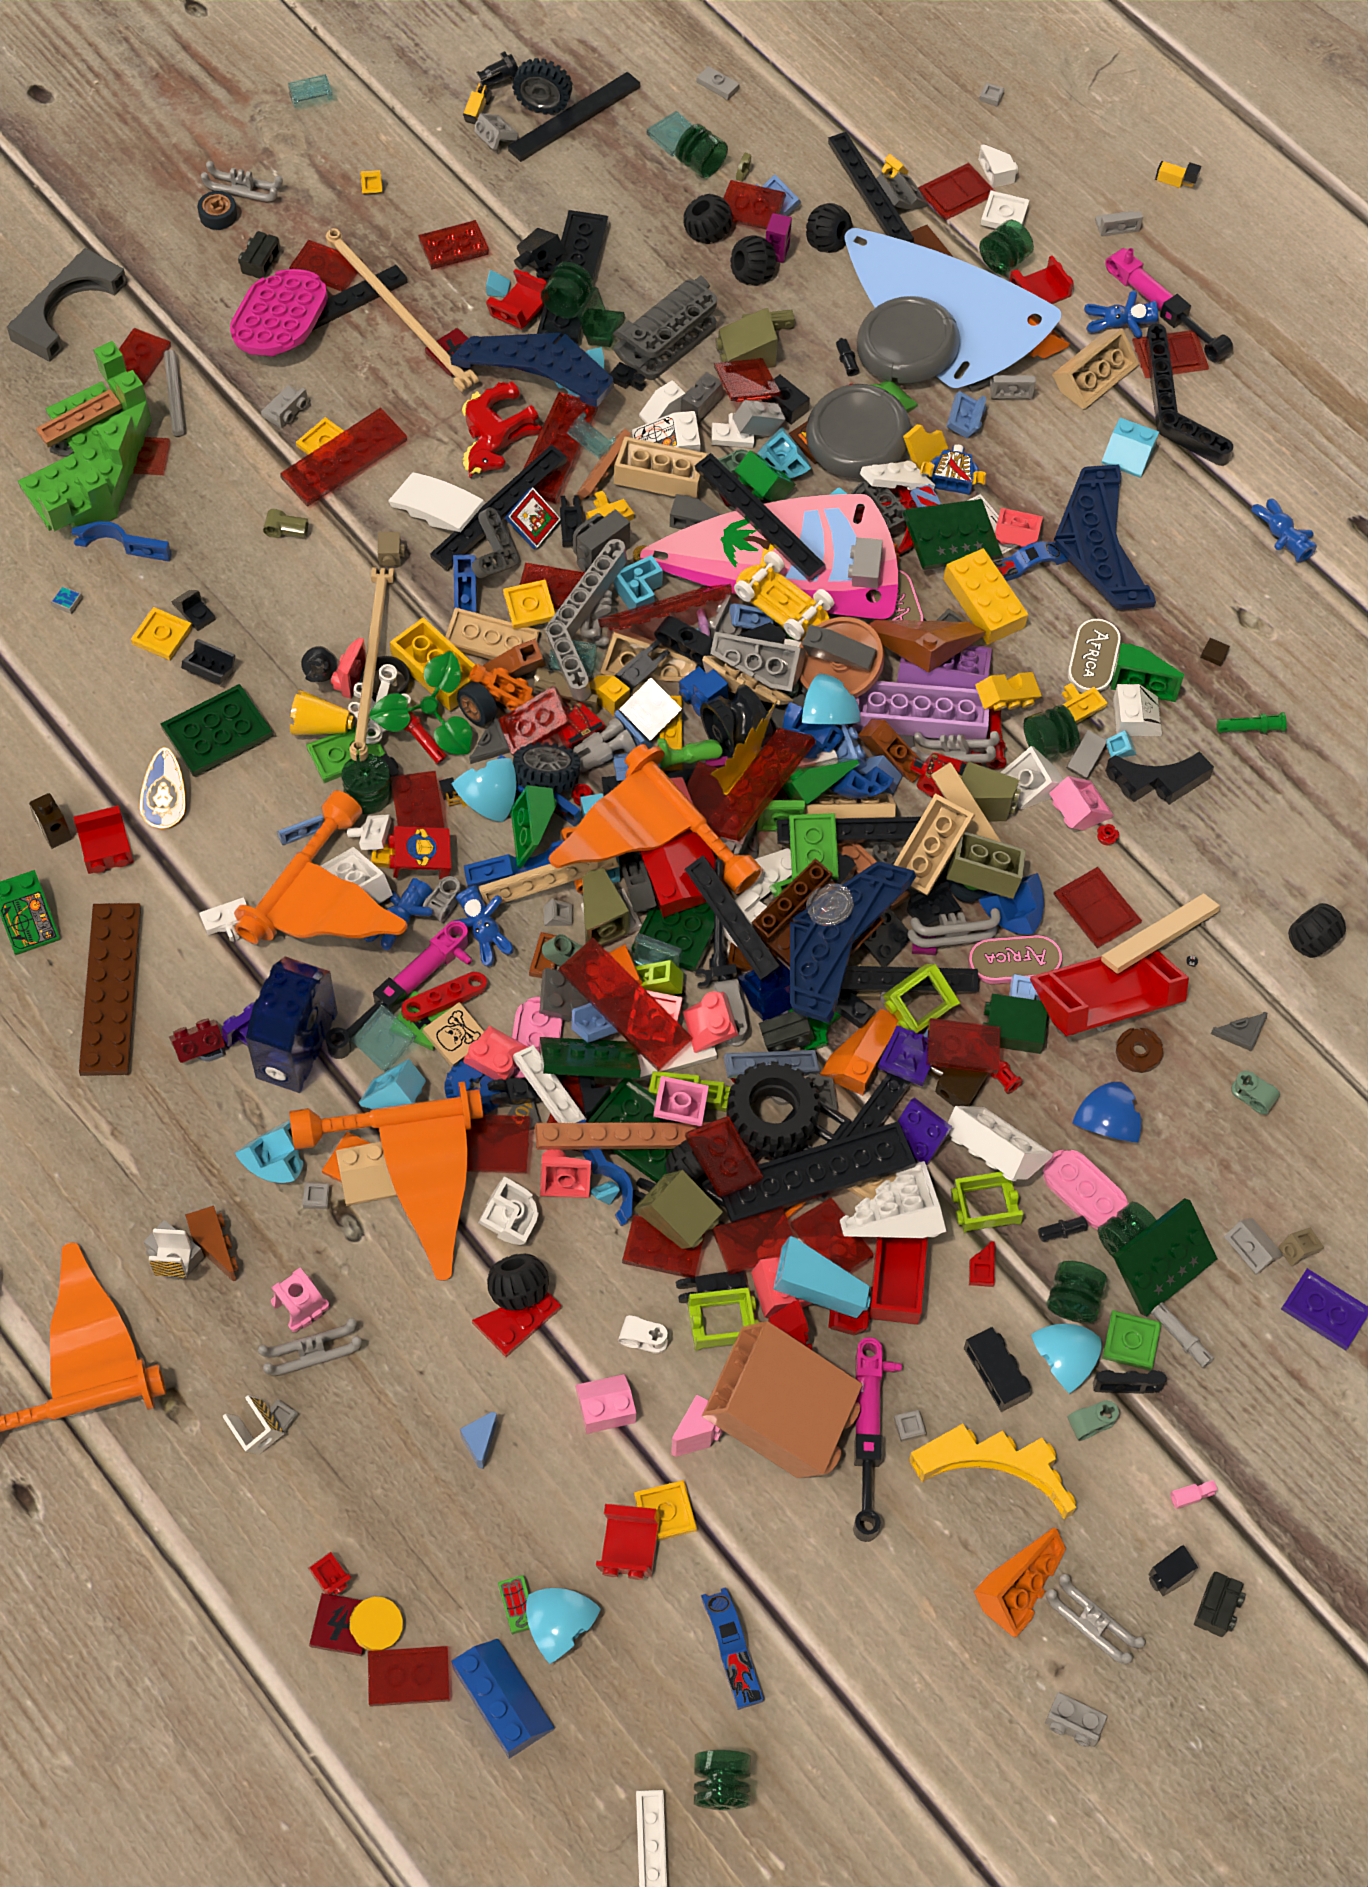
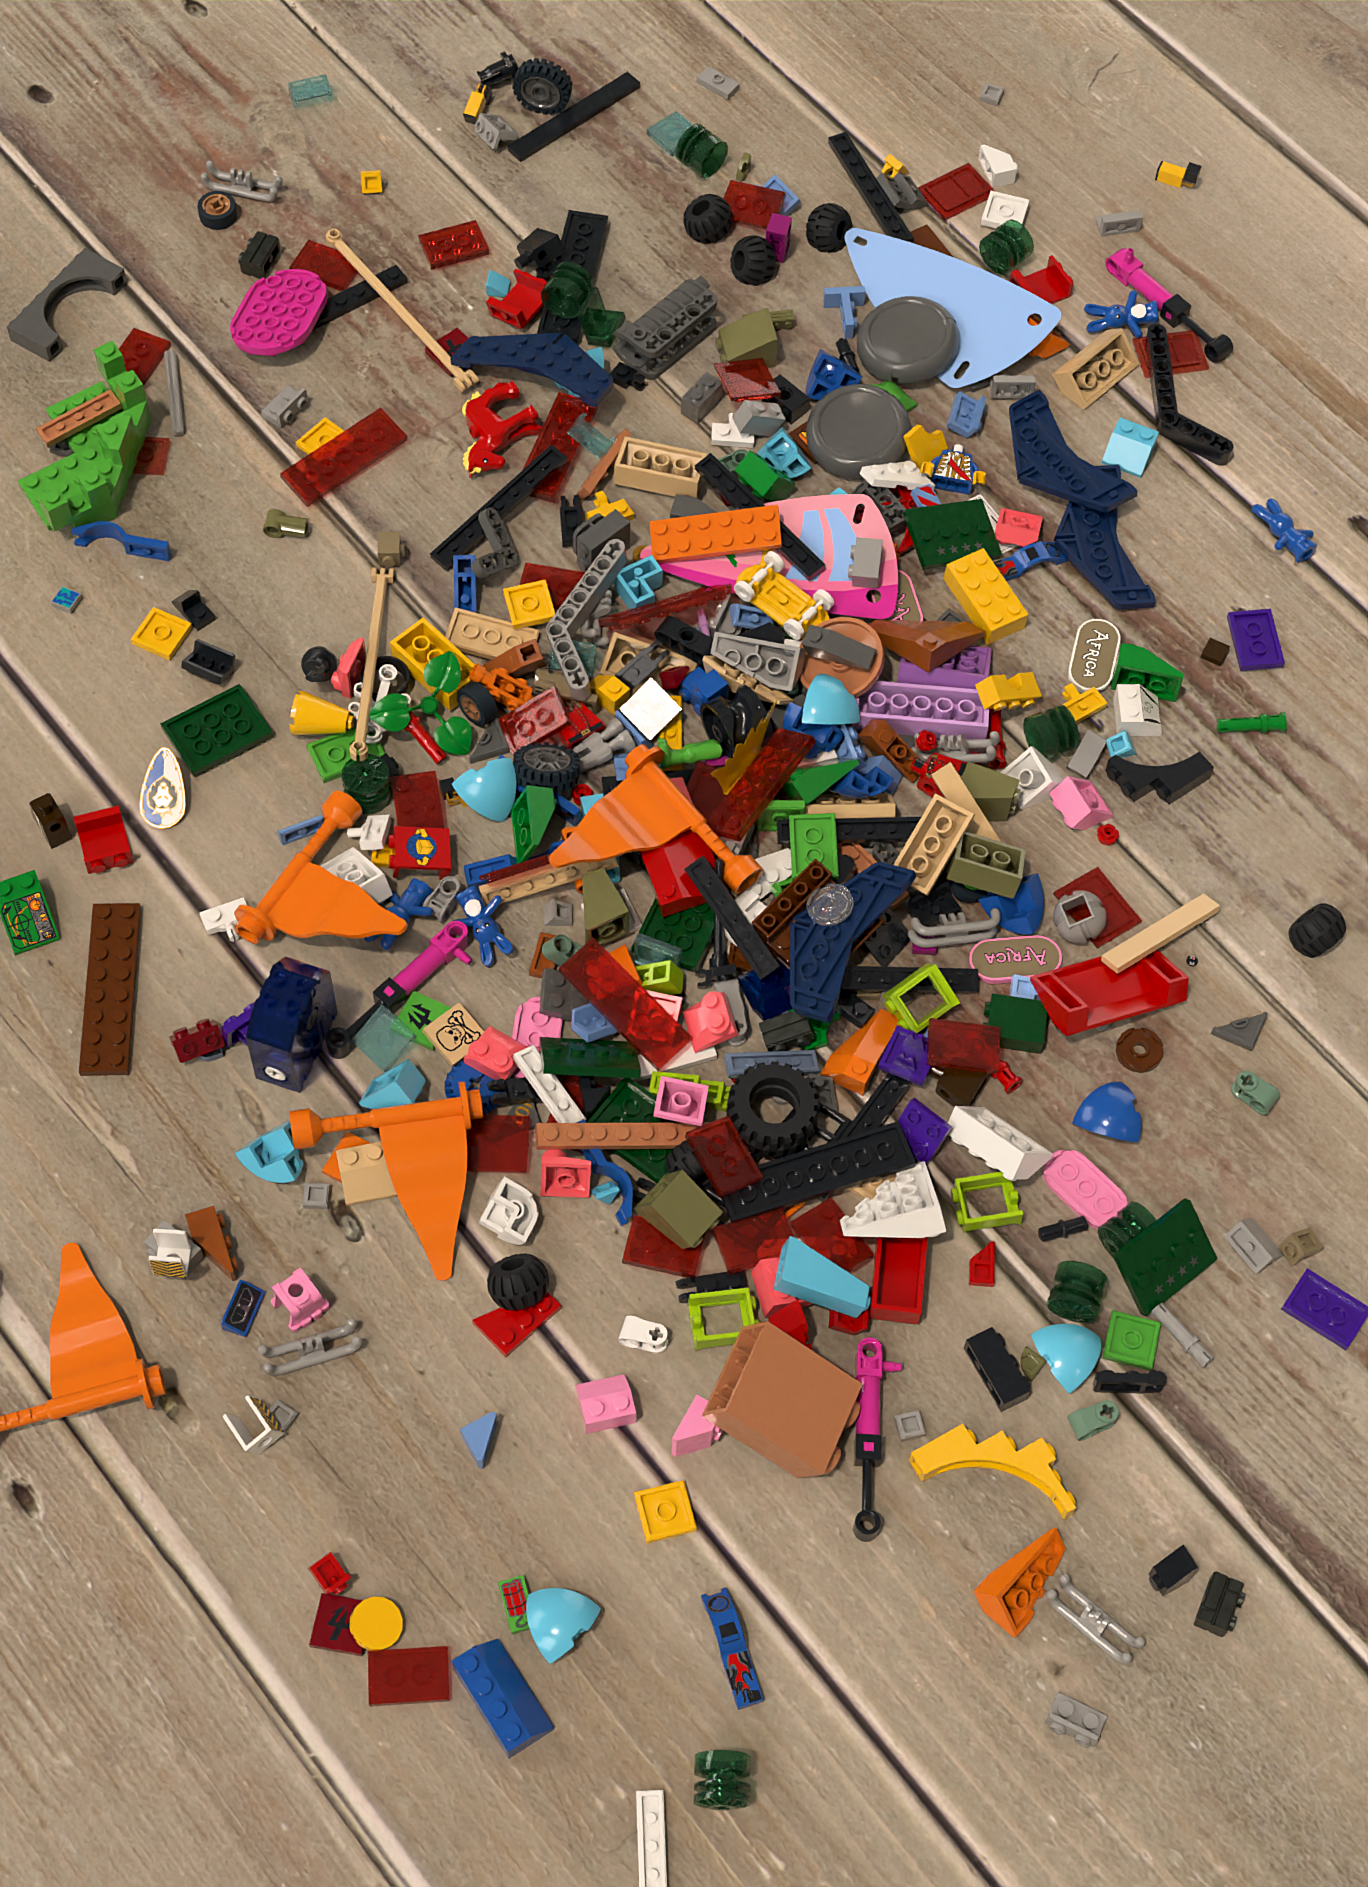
(242, 1308): none -> slope
(436, 502): white slope -> none
(444, 996): red plate -> none
(516, 869): none -> clear red piece
(532, 518): tile -> none
(629, 1541): red panel -> none
(637, 884): dark grey slope -> none
(663, 402): white slope -> none
(673, 677): none -> dark red slope
(674, 430): white slope -> none
(716, 534): none -> orange plate
(829, 374): none -> blue brick
(846, 299): none -> medium blue bracket
(926, 741): none -> red plate
(1031, 1363): none -> olive tile
(1052, 467): none -> dark blue wing
(1086, 928): none -> light grey piece
(1192, 1494): bright pink bar -> none
(1255, 639): none -> dark purple plate

